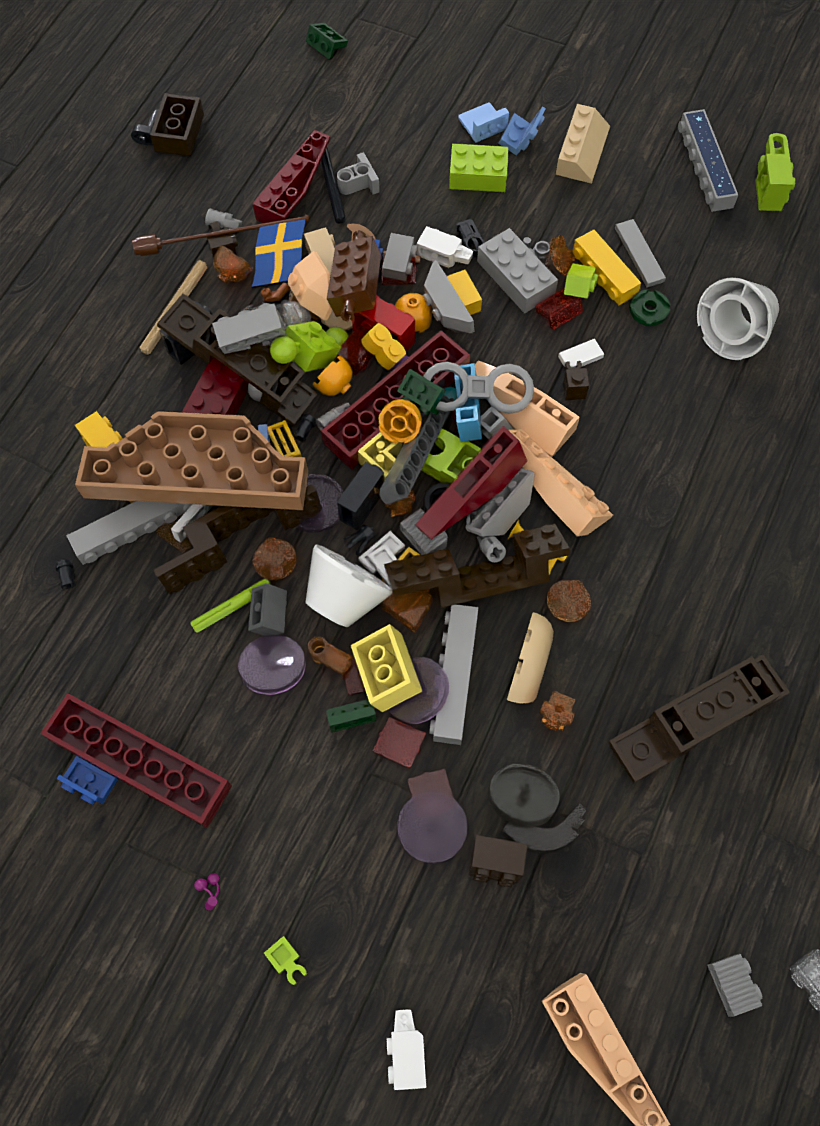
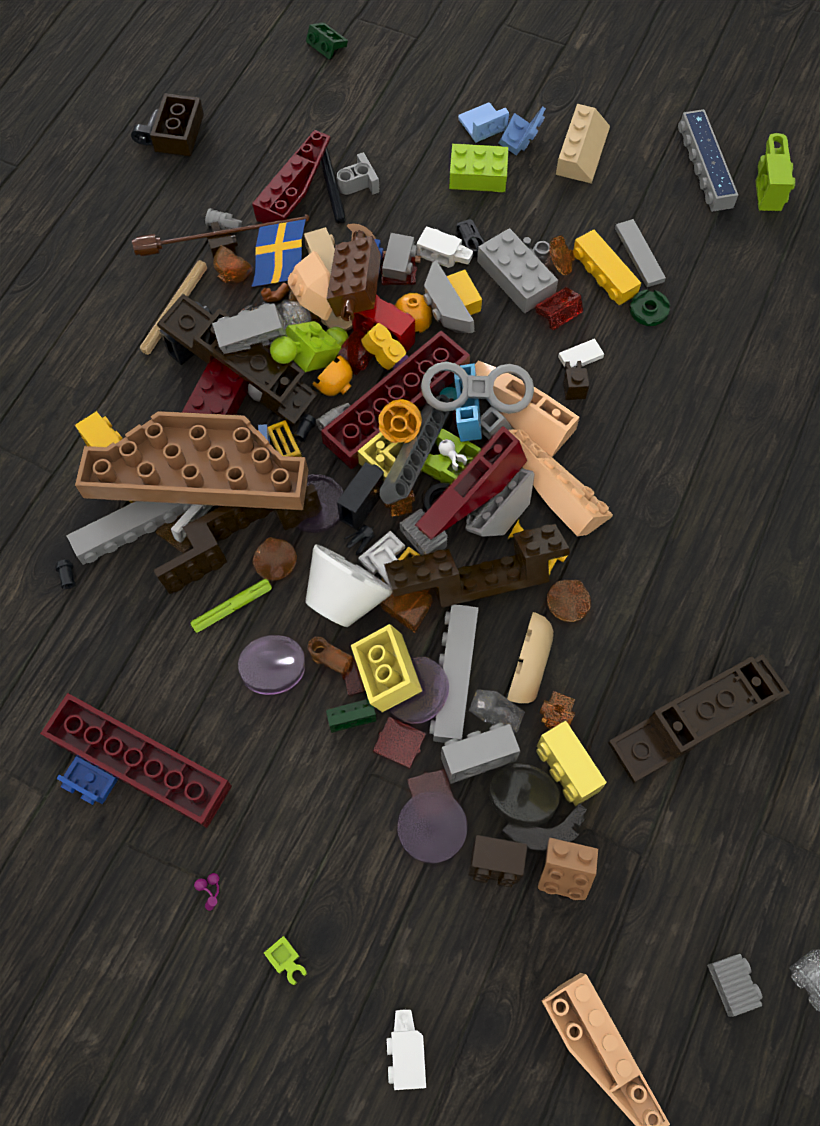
(267, 610): dark grey brick -> none
(421, 391): dark green bracket -> none
(447, 448): none -> white arm
(479, 752): none -> light grey brick
(491, 545): light grey hinge -> none
(496, 709): none -> clear slope
(568, 869): none -> medium nougat bracket
(570, 764): none -> light yellow brick
(580, 281): lime piece -> none
(723, 321): white cone -> none

